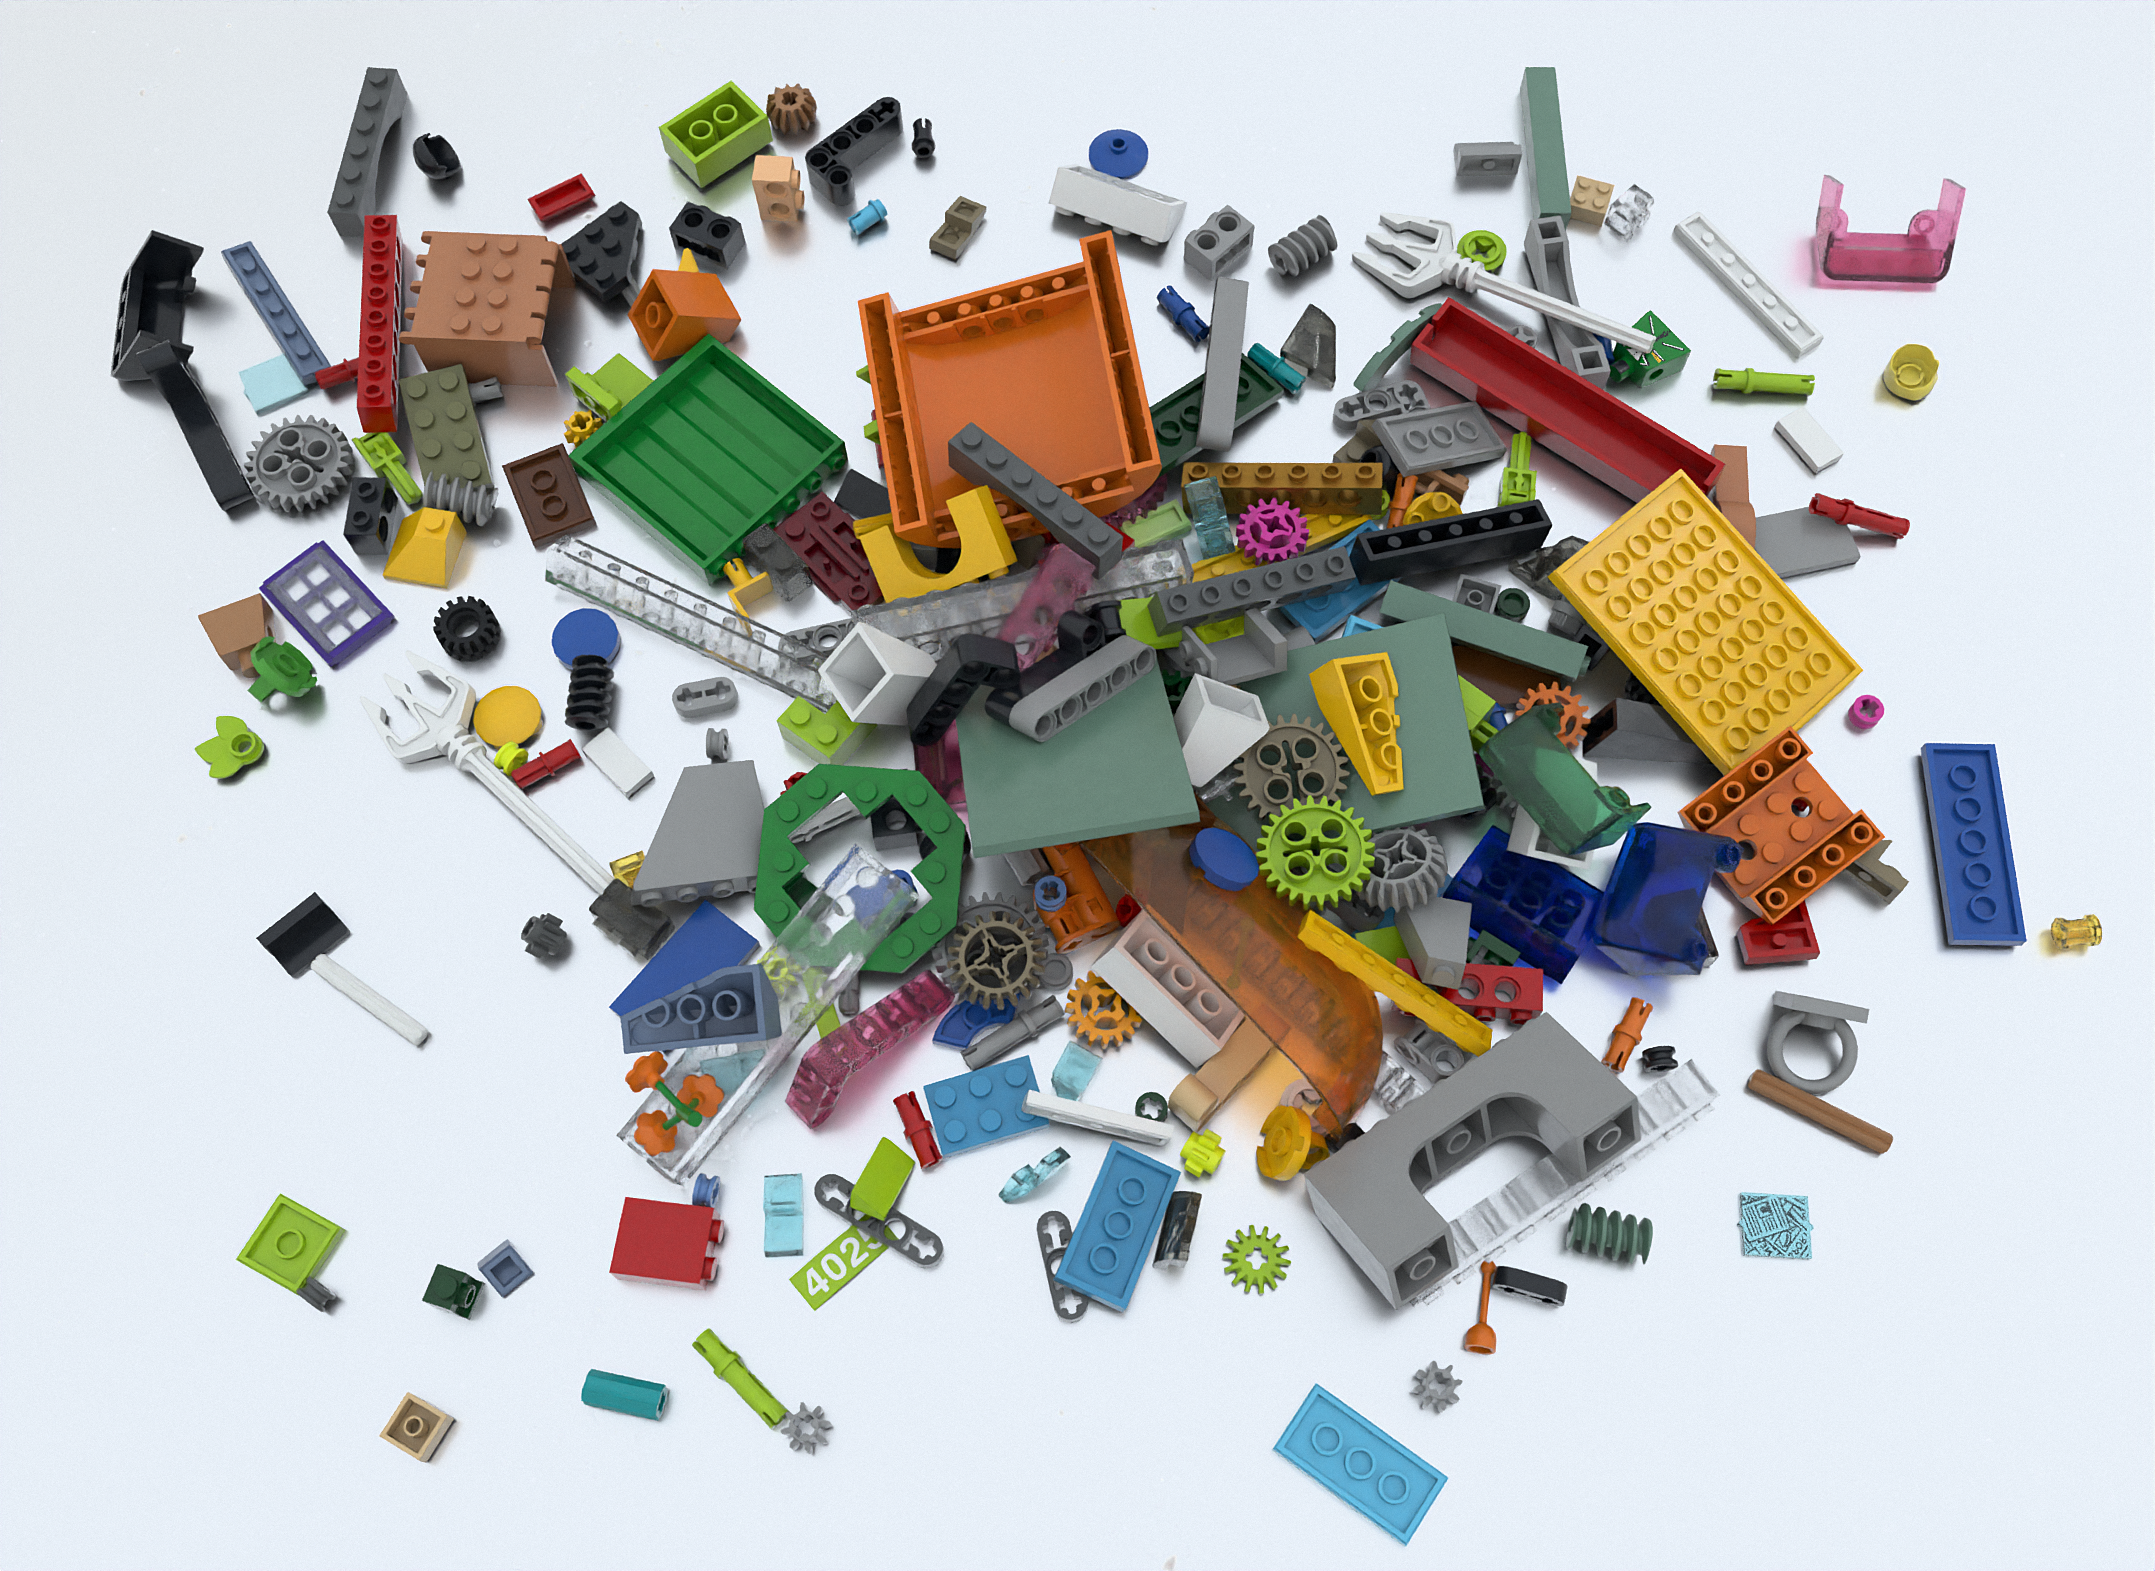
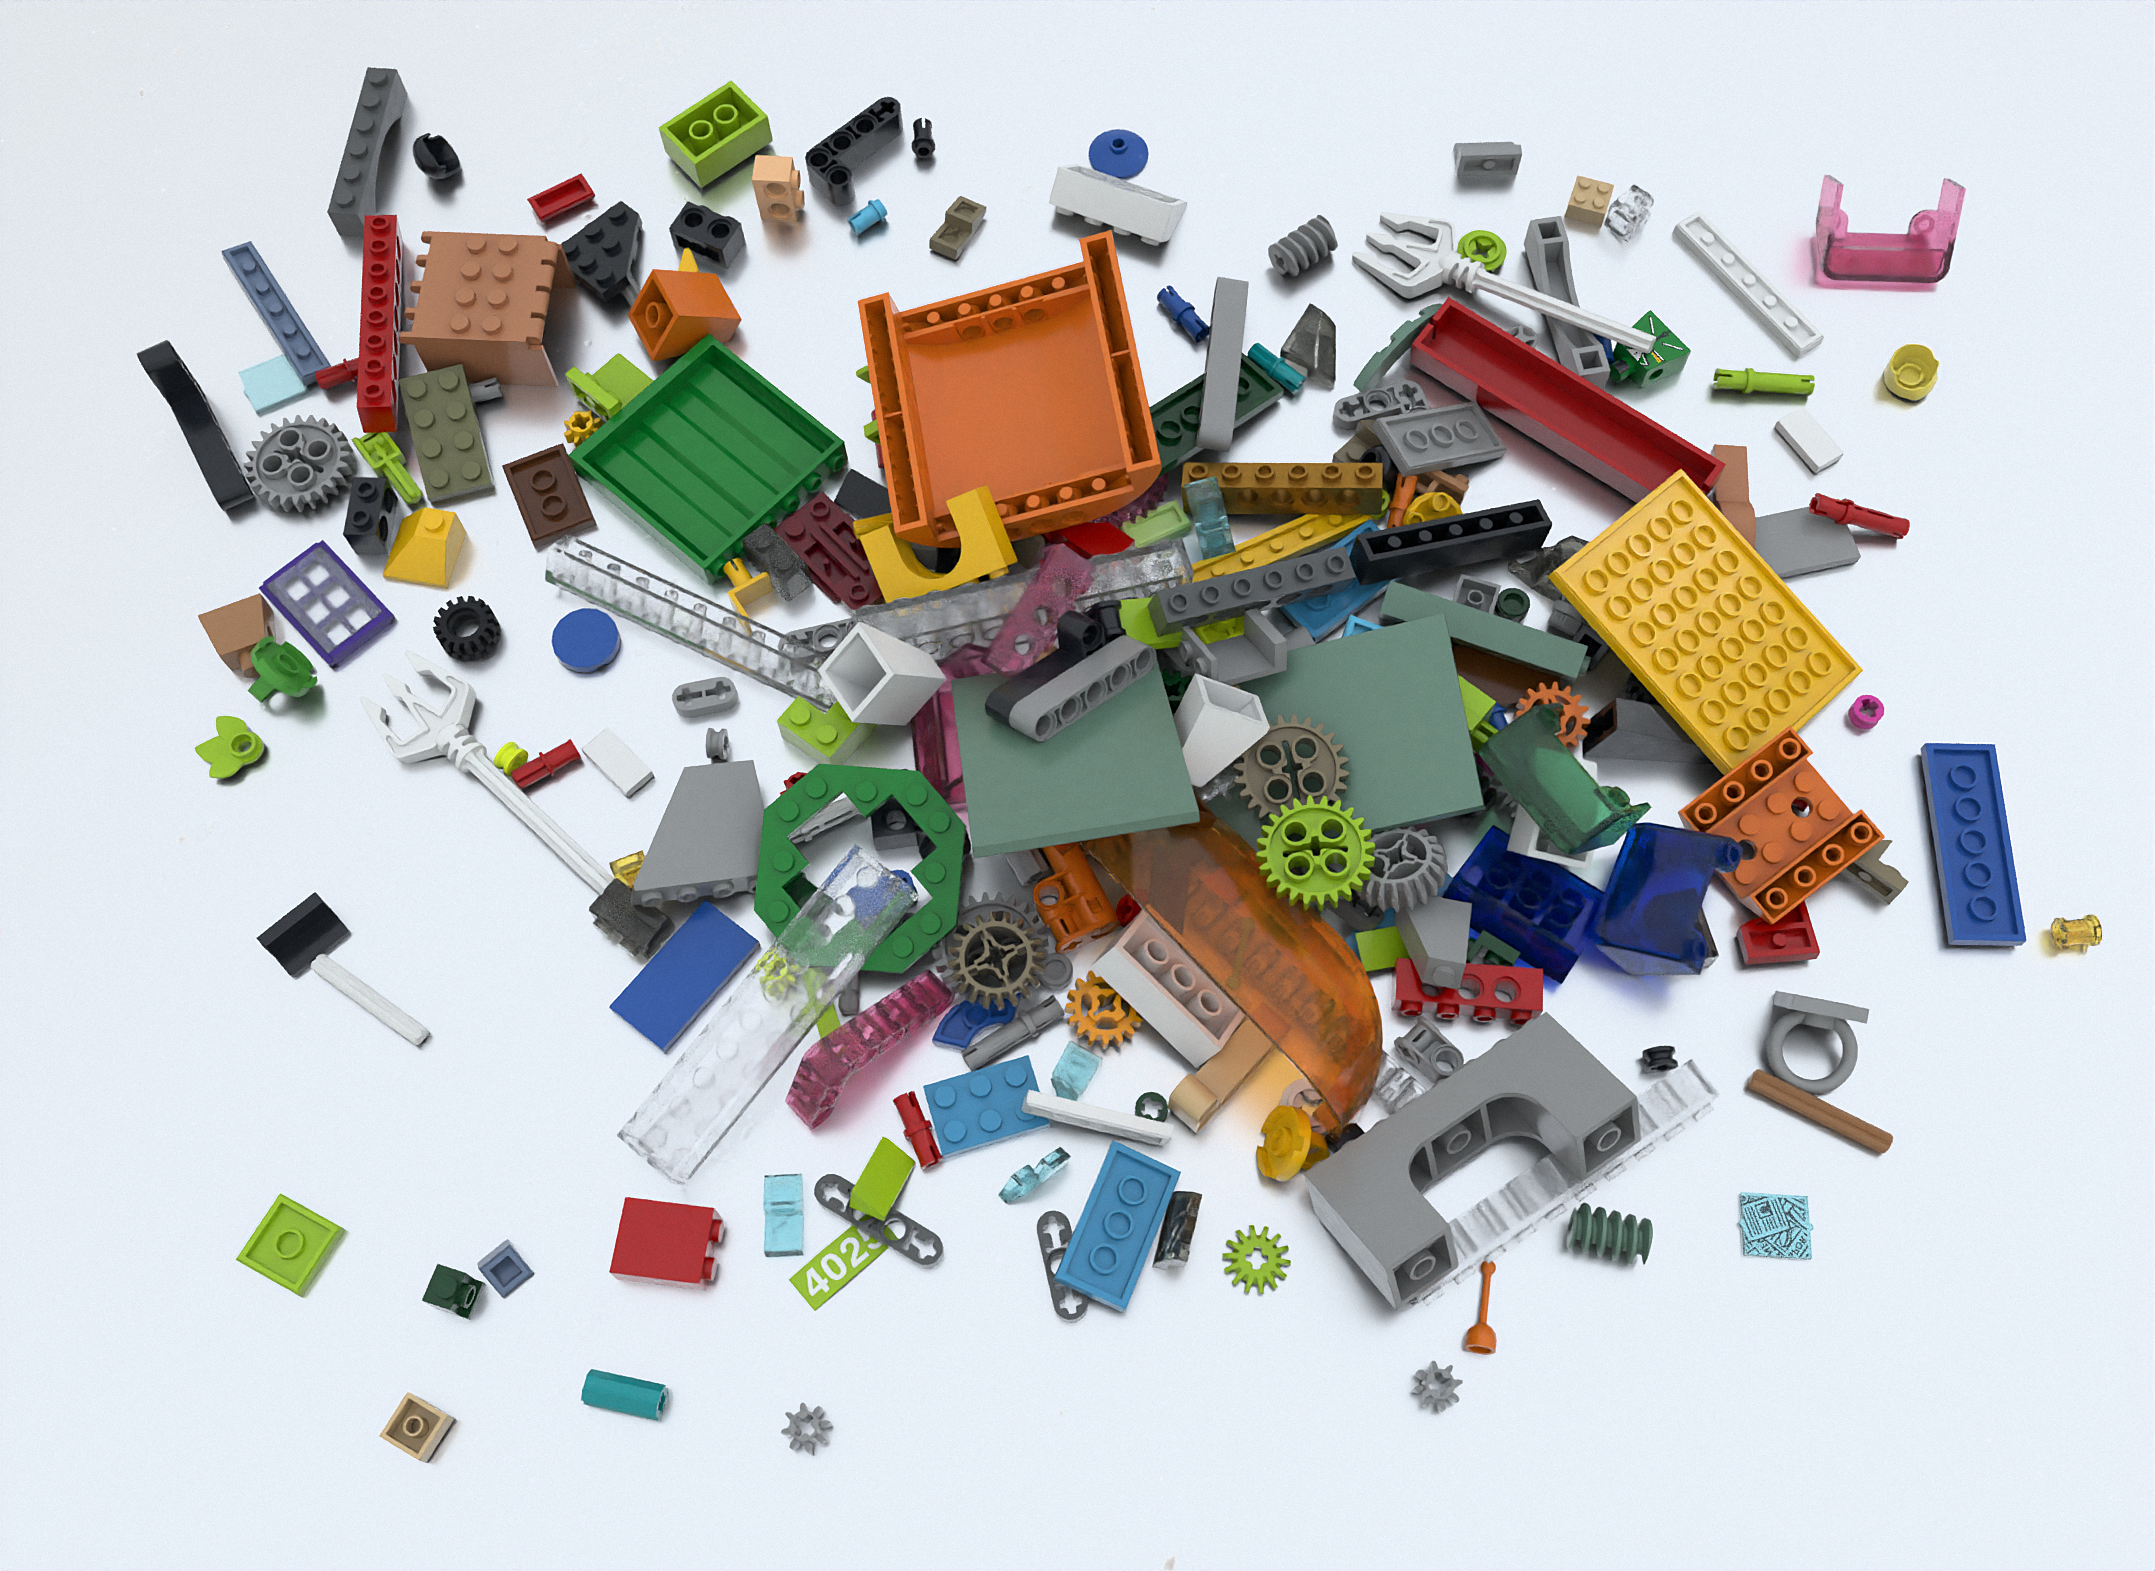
(153, 302): black windscreen -> none
(315, 1294): dark grey bush -> none
(460, 499): light grey piece -> none
(507, 716): yellow dish -> none
(543, 935): dark grey gear -> none
(589, 693): black piece -> none
(696, 1098): orange plant -> none
(706, 1190): medium blue bush -> none
(716, 1010): sand blue wedge -> none
(732, 1069): clear light blue slope -> none
(733, 1371): lime pin -> none
(791, 108): medium nougat gear -> none
(965, 666): black beam -> none
(989, 463): dark grey arch -> none
(1047, 882): medium blue bush -> none
(1202, 1153): neon yellow gear -> none
(1218, 242): light grey brick -> none
(1224, 859): blue tile -> none
(1272, 532): dark pink gear -> none
(1360, 708): yellow wedge -> none
(1360, 1464): medium azure tile -> none
(1394, 983): yellow plate -> none
(1517, 481): lime connector -> none
(1530, 1286): black beam -> none
(1545, 144): sand green brick -> none
(1627, 1034): orange pin -> none

